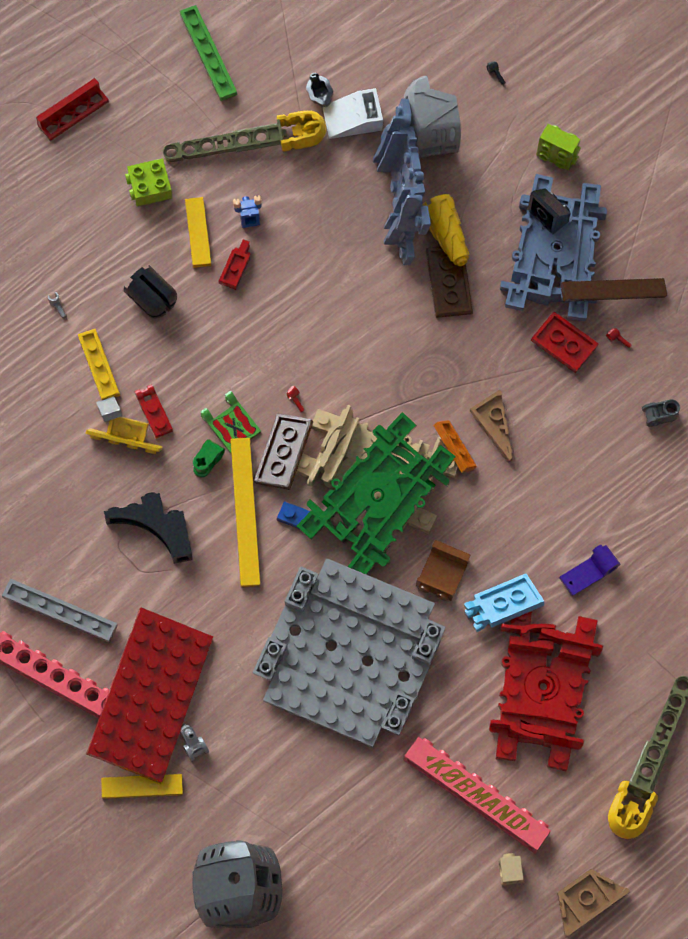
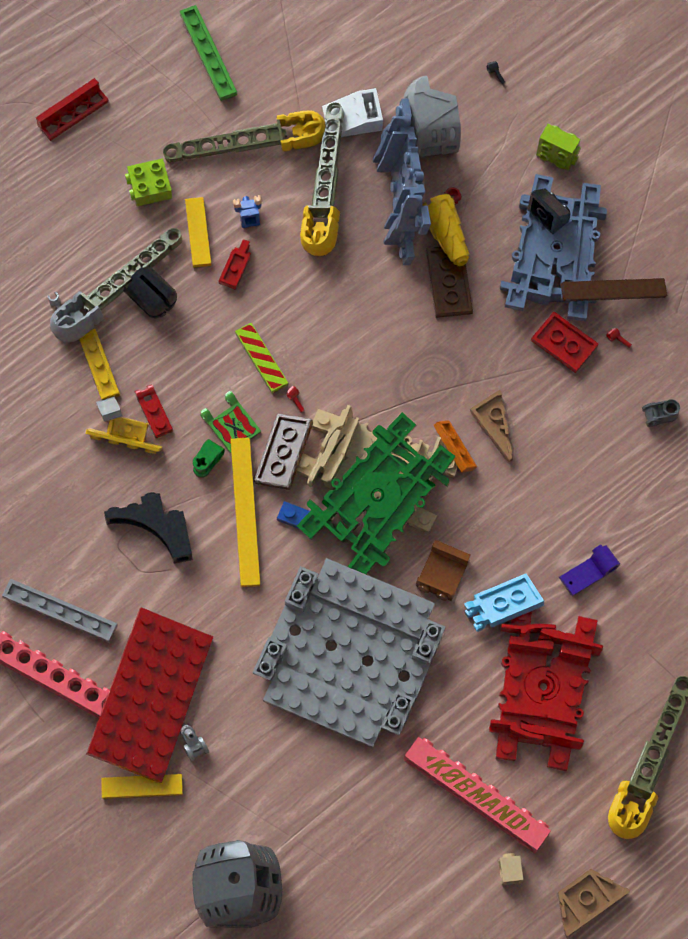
(70, 324): none -> piece
(261, 358): none -> tile
(319, 90): black arm -> none
(323, 207): none -> piece
(452, 191): none -> red plate

